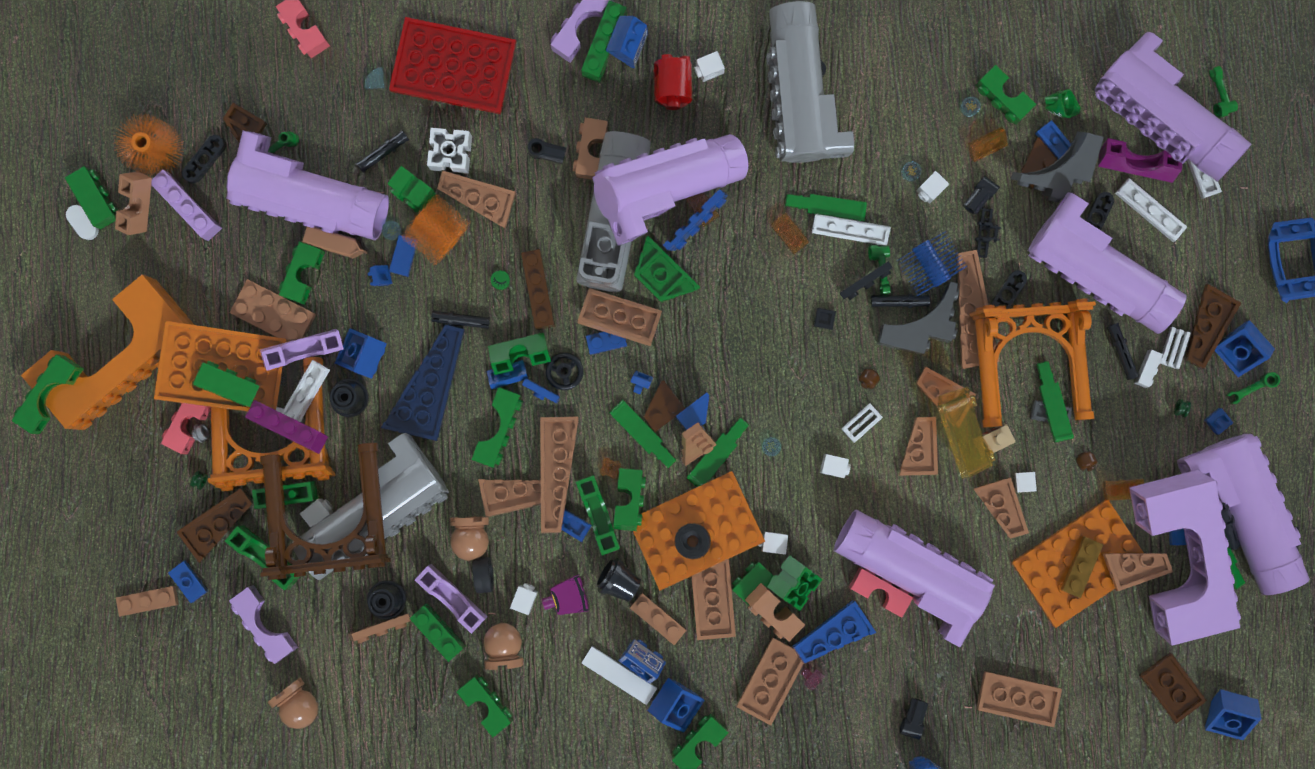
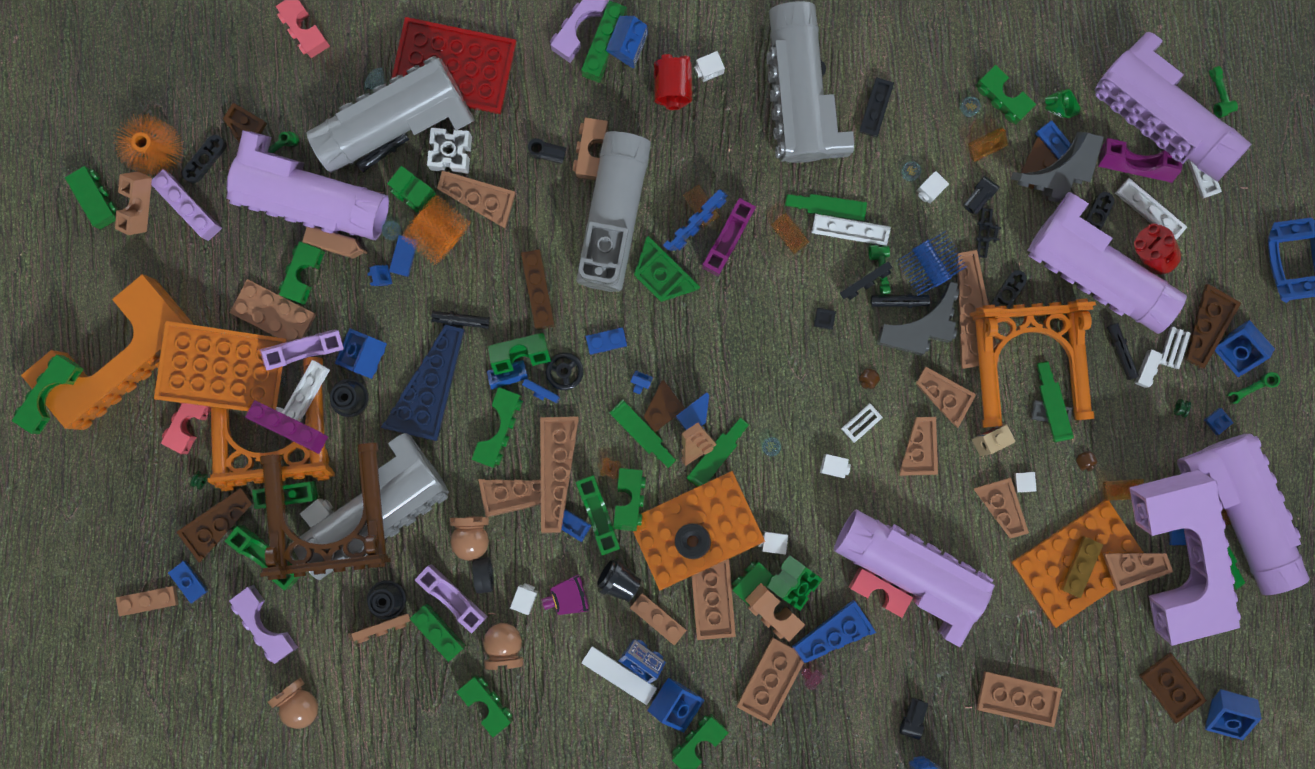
(81, 223): white tile -> none
(200, 433): light grey plate -> none
(226, 384): green brick -> none
(404, 105): none -> light grey piece
(500, 280): green tile -> none
(619, 317): nougat plate -> none
(653, 182): lavender piece -> none
(728, 237): none -> magenta arch
(876, 107): none -> black plate
(964, 432): clear yellow windscreen -> none
(1157, 249): none -> red cylinder
(1230, 531): black pin -> none

